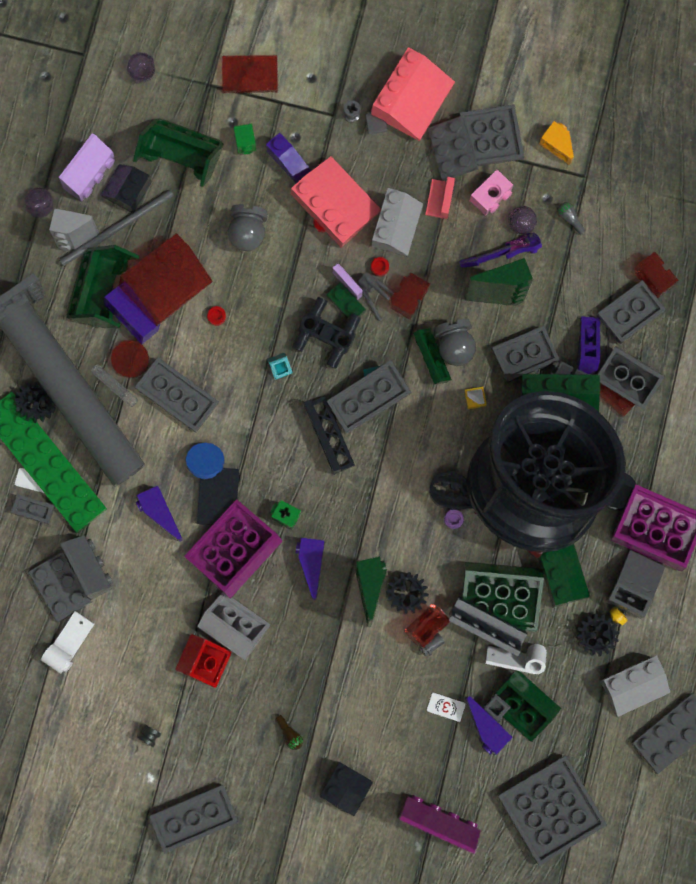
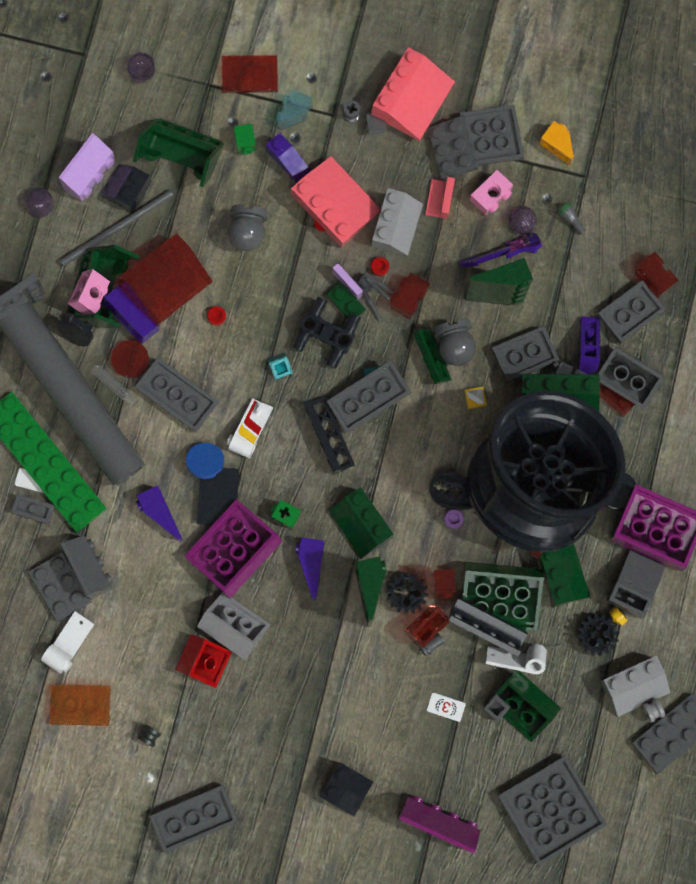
(24, 403): black gear -> none
(72, 229): light grey slope -> none
(75, 330): none -> black tile
(80, 705): none -> clear orange plate
(93, 283): none -> bright pink brick
(249, 429): none -> white door
(292, 738): dark brown piece -> none
(295, 110): none -> clear light blue slope
(361, 523): none -> dark green slope
(444, 584): none -> clear red brick
(489, 731): dark purple slope -> none
(653, 710): none -> light grey wheel

